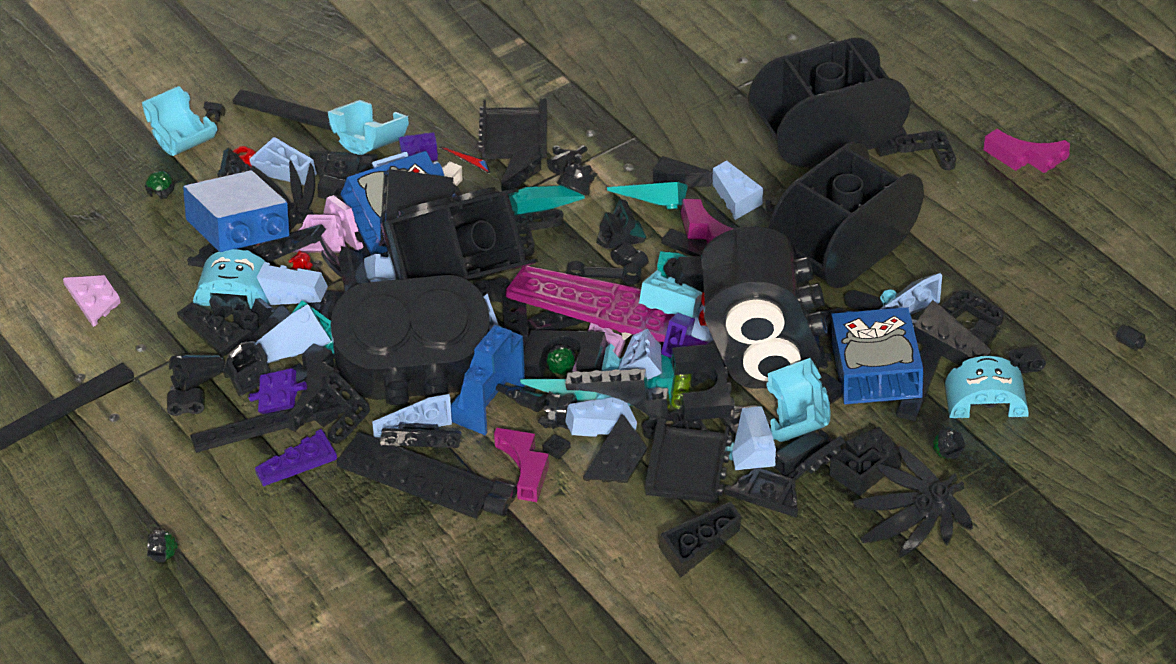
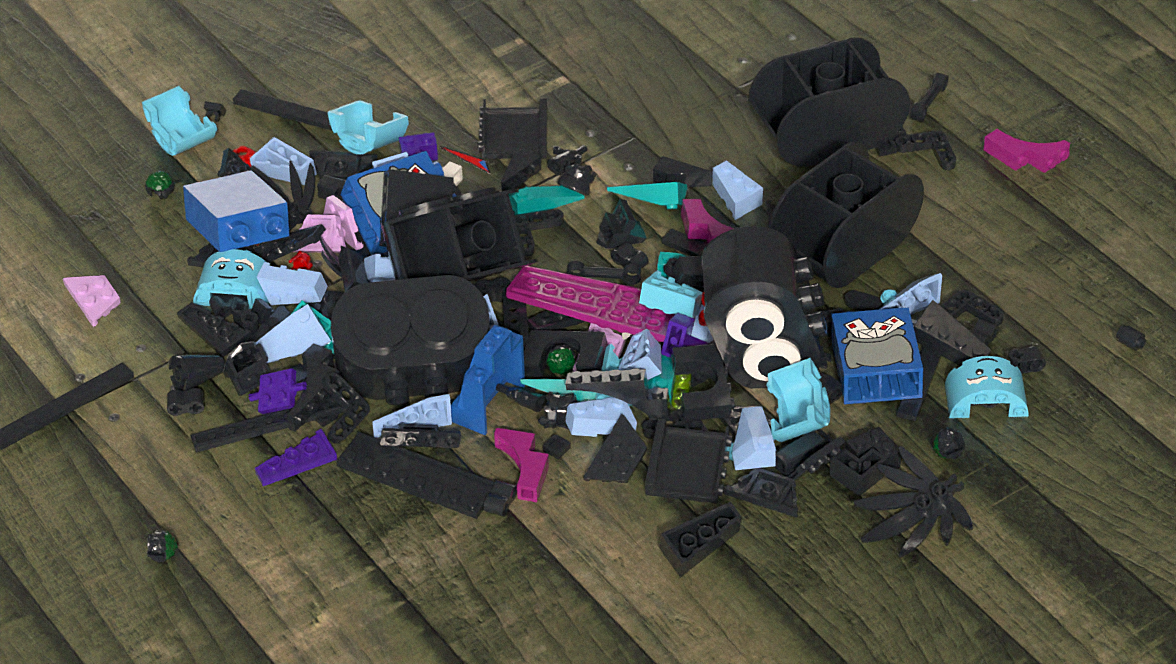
(938, 85): none -> black piece

